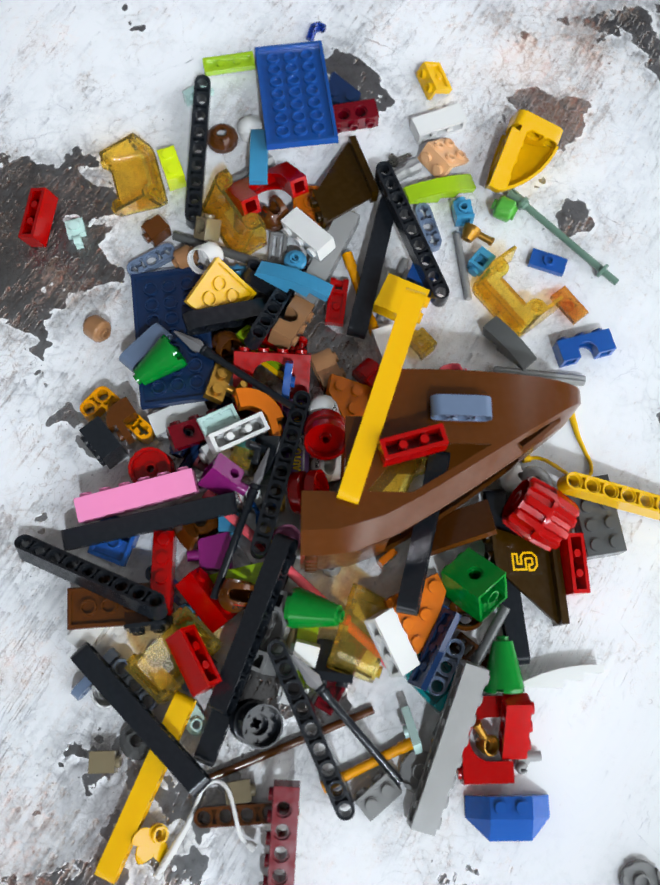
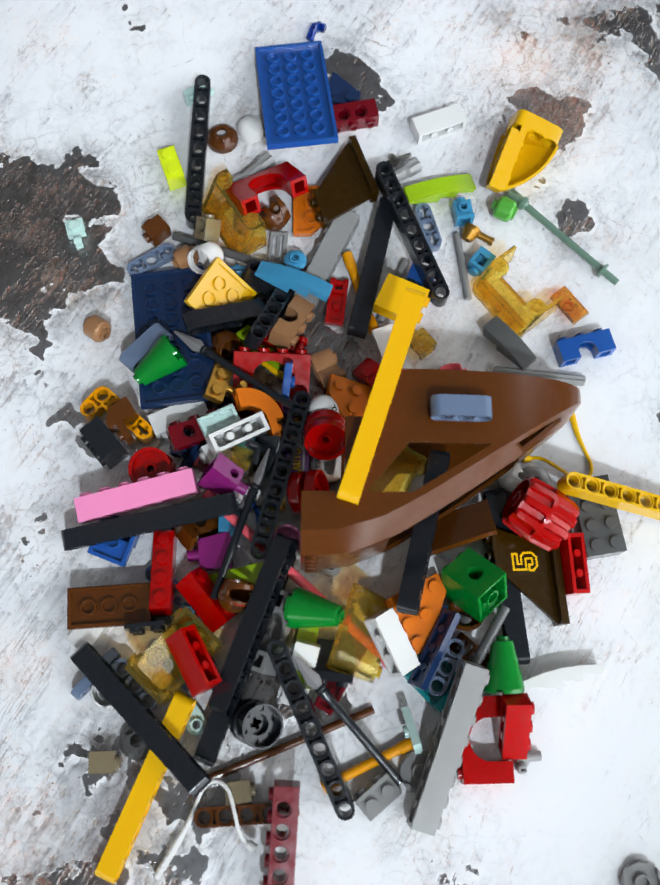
(38, 217): red brick -> none
(92, 577): black beam -> none
(134, 176): clear yellow windscreen -> none
(149, 845): yellow plate -> none
(229, 63): lime plate -> none
(258, 158): dark azure slope -> none
(307, 234): white brick -> none
(387, 557): orange tile -> none
(412, 444): red brick -> none
(433, 79): yellow bracket -> none
(442, 156): light nougat bracket -> none
(486, 743): pearl gold bar -> none
(507, 815): blue wedge -> none
(547, 262): blue plate -> none

